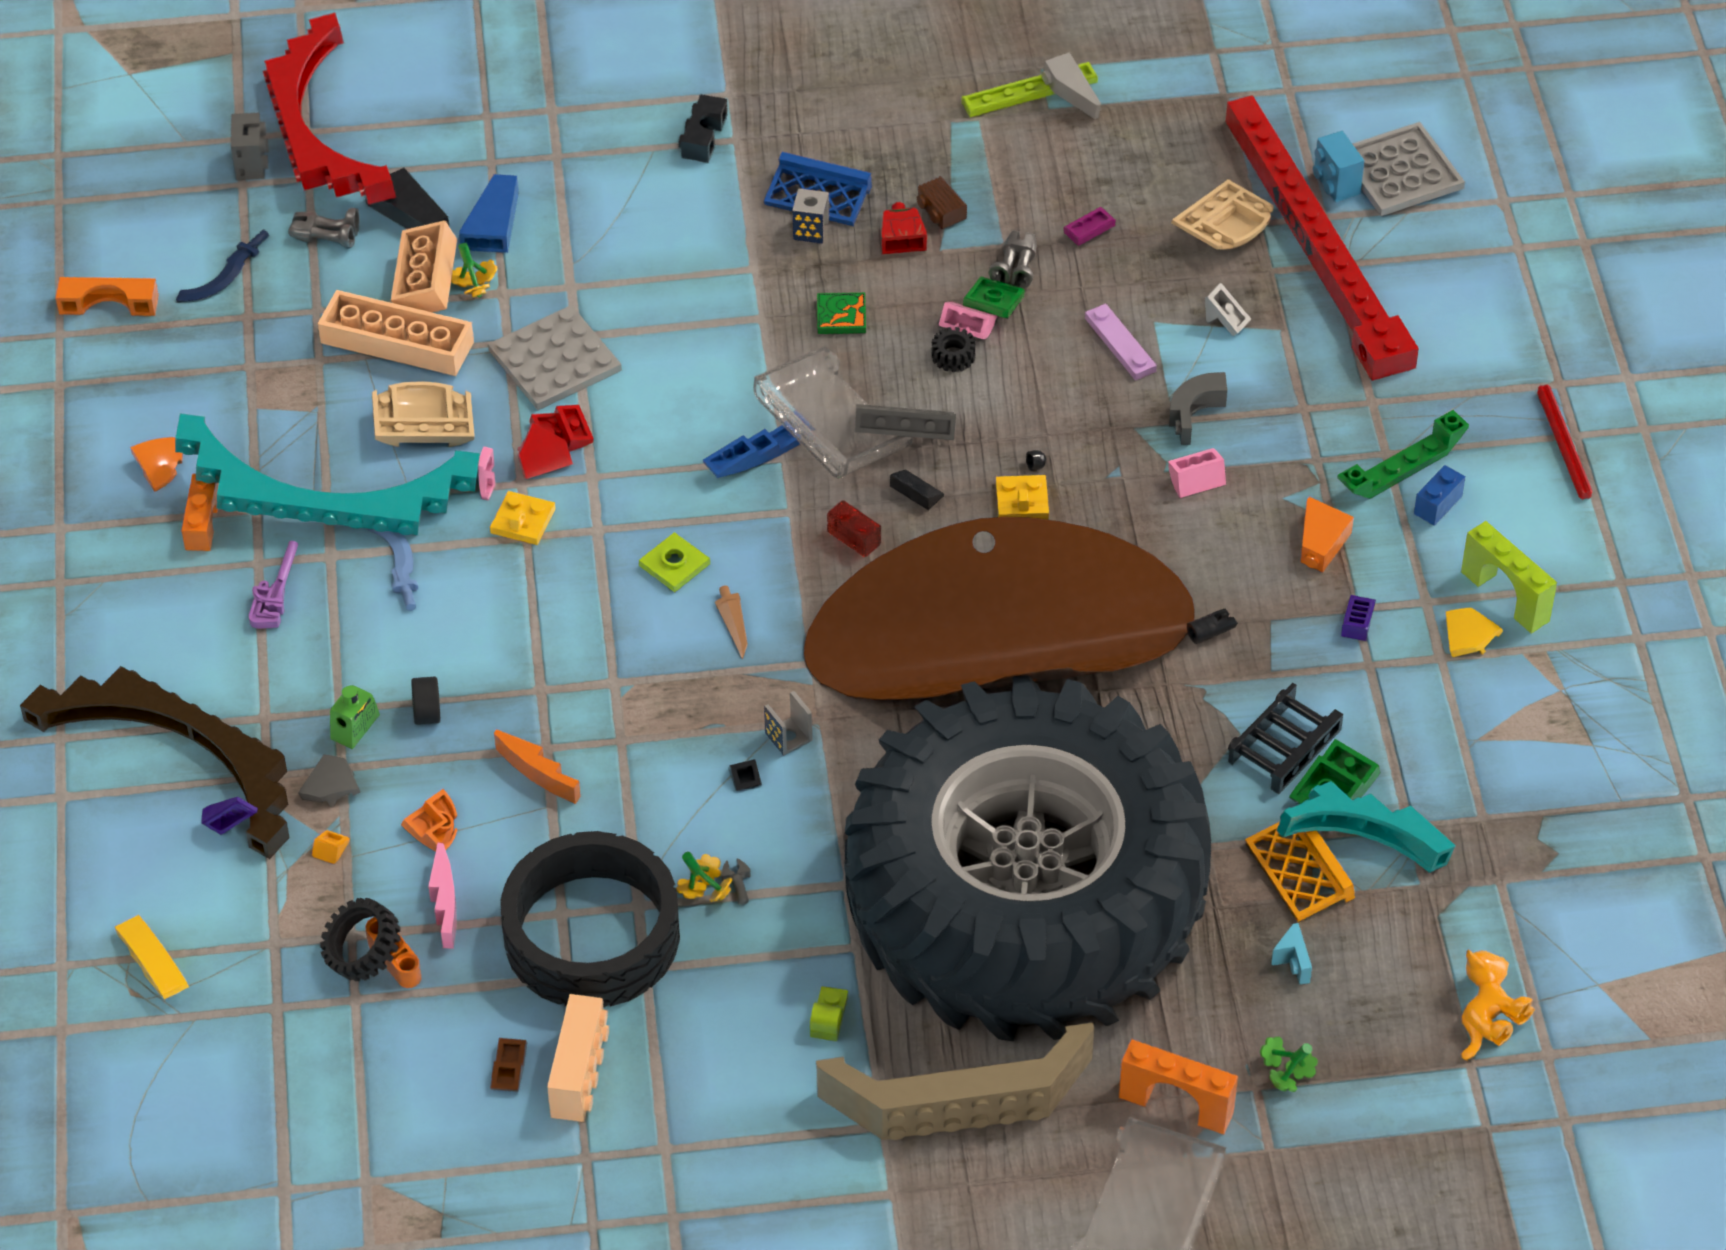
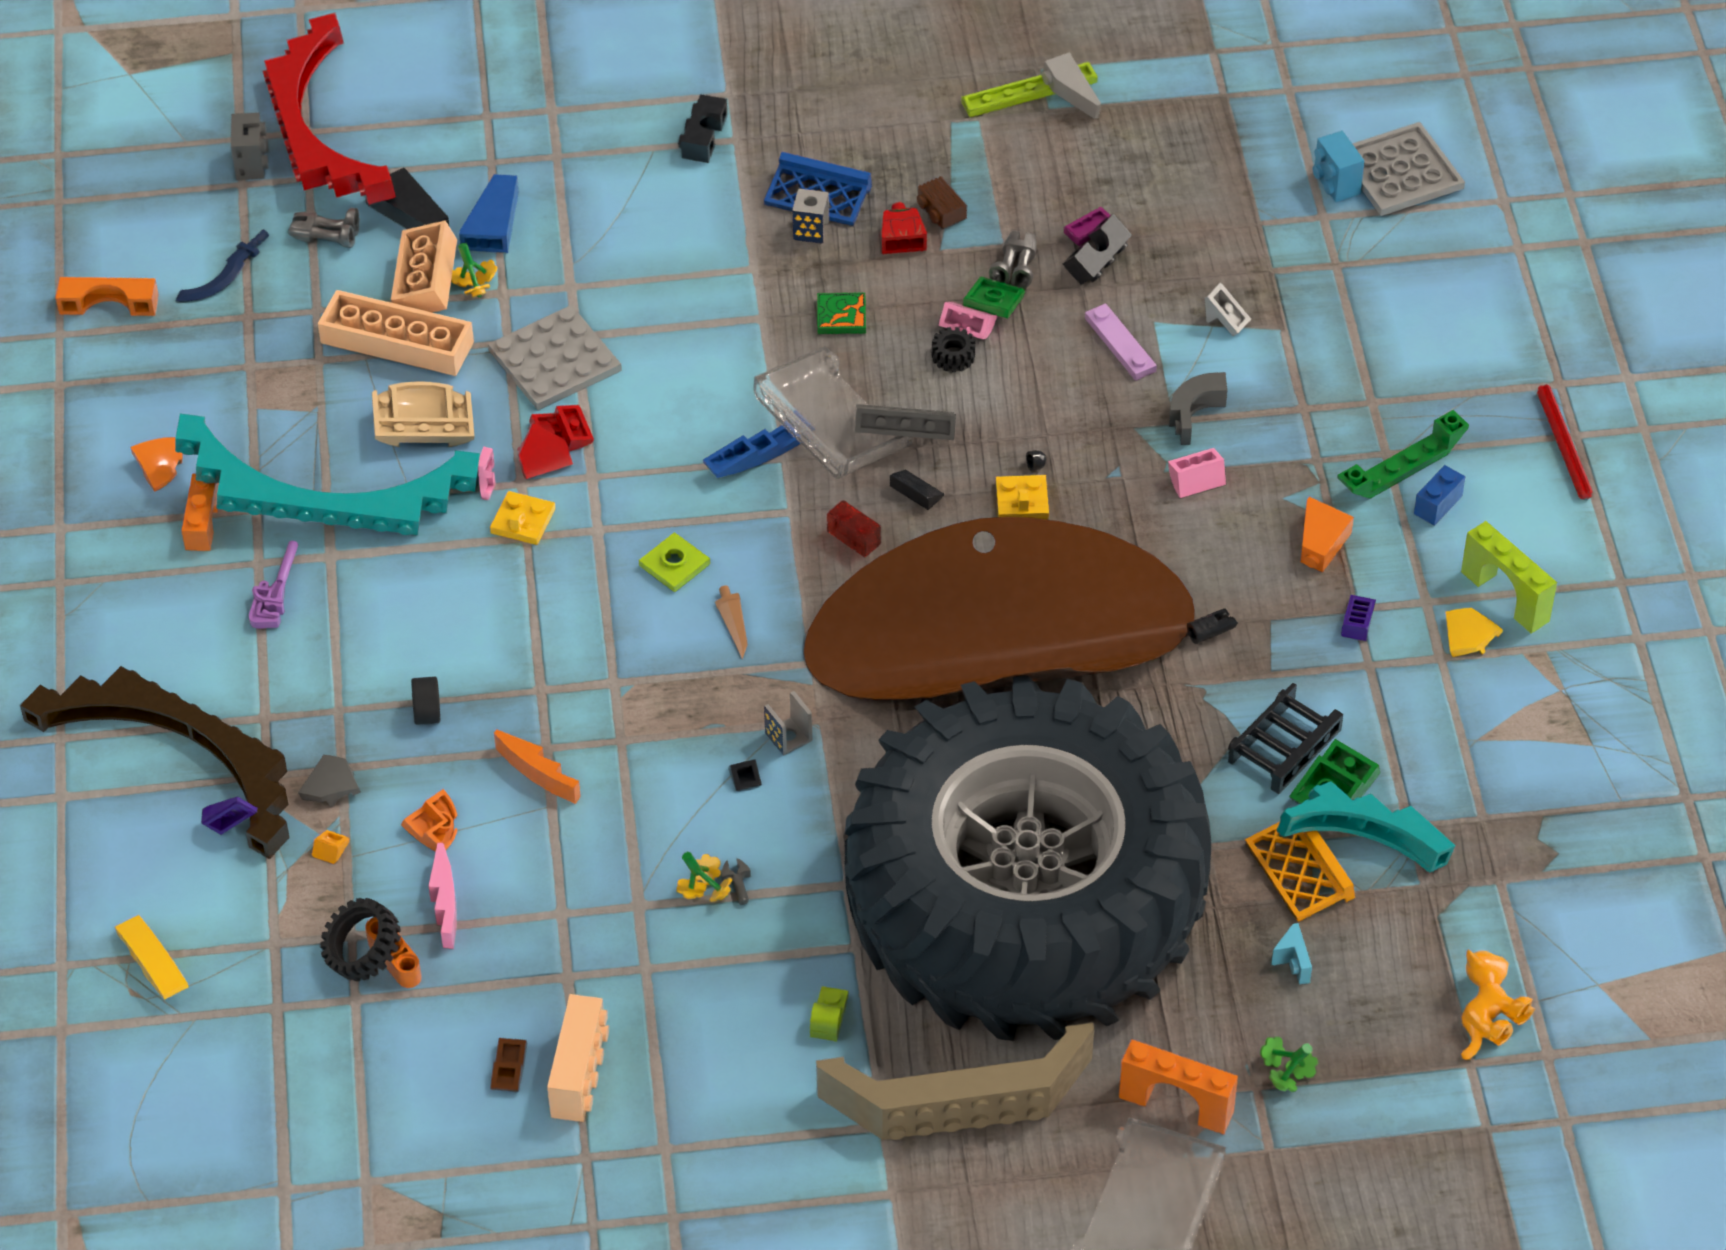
(352, 716): bright green torso -> none
(403, 566): medium blue sword -> none
(581, 857): black tyre -> none
(1109, 238): none -> arch
(1226, 217): tan slope -> none
(1377, 340): red piece -> none

